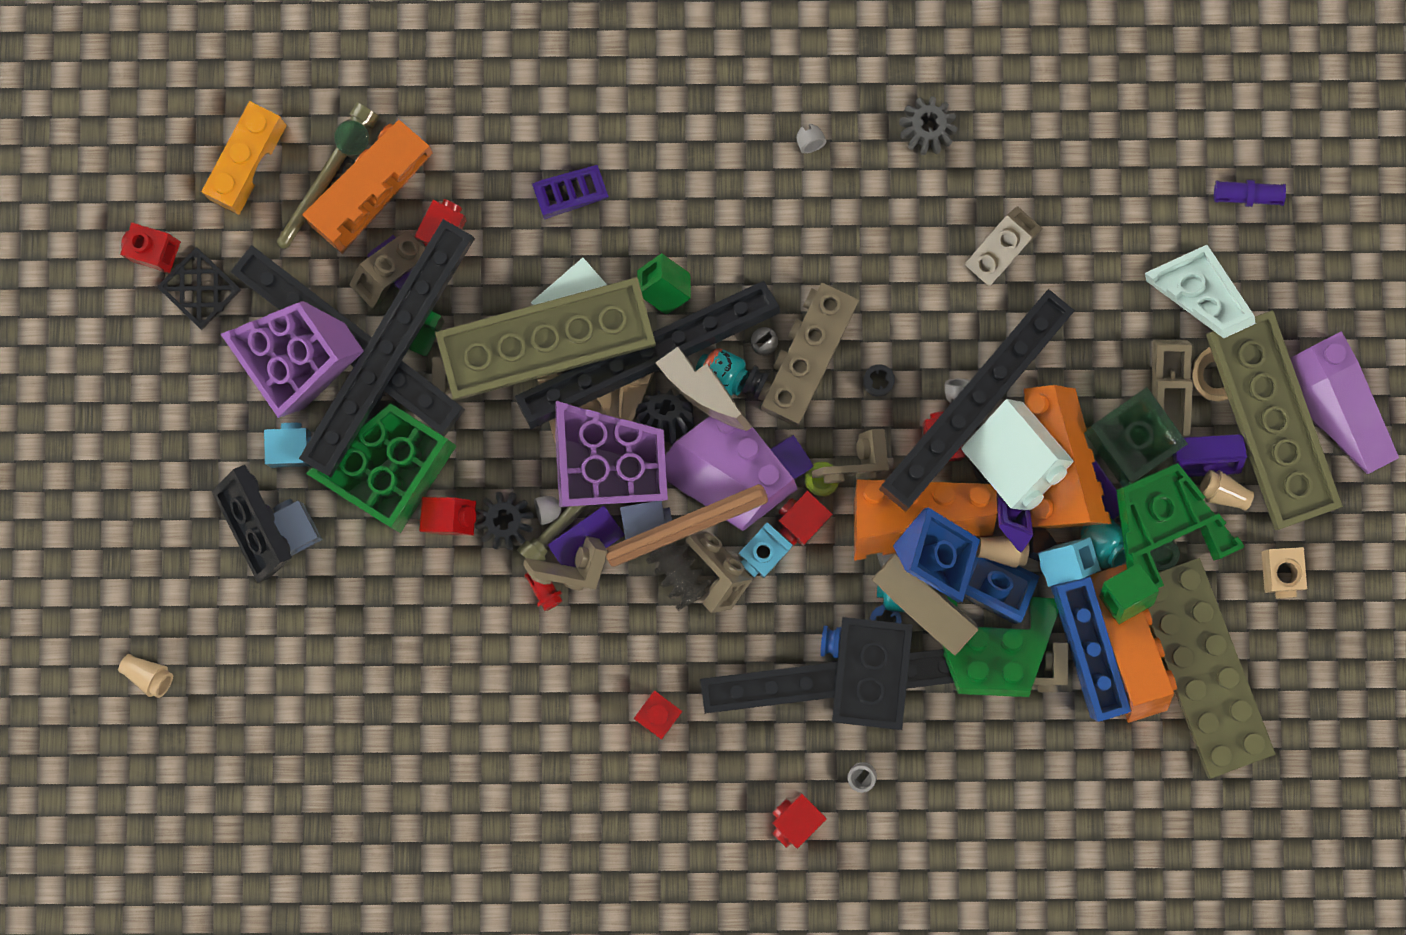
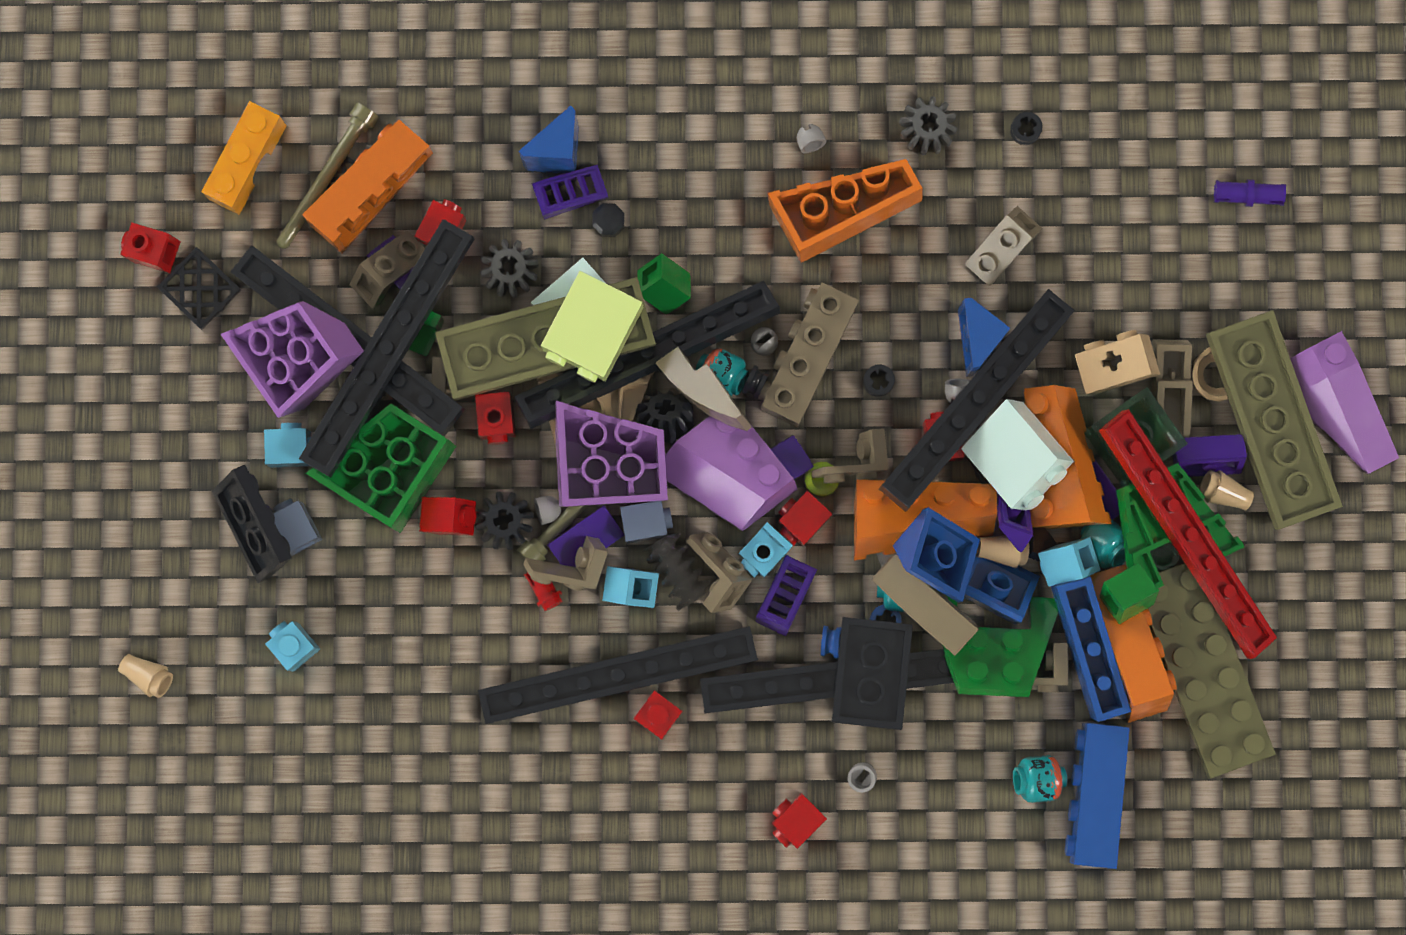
(291, 645): none -> medium azure brick
(351, 137): clear green tile -> none
(495, 417): none -> red brick
(522, 268): none -> dark grey gear
(554, 146): none -> blue slope
(591, 327): none -> yellowish green brick
(608, 220): none -> black tile
(617, 675): none -> black plate
(630, 587): none -> medium azure brick
(686, 525): medium nougat axle -> none
(773, 621): none -> dark purple slope
(842, 207): none -> orange wedge
(979, 334): none -> blue slope
(1016, 124): none -> black bush
(1039, 779): none -> teal head
(1099, 795): none -> blue brick
(1136, 364): none -> tan brick
(1187, 533): none -> red tile
(1204, 291): light aqua wing -> none
(1295, 560): tan brick -> none

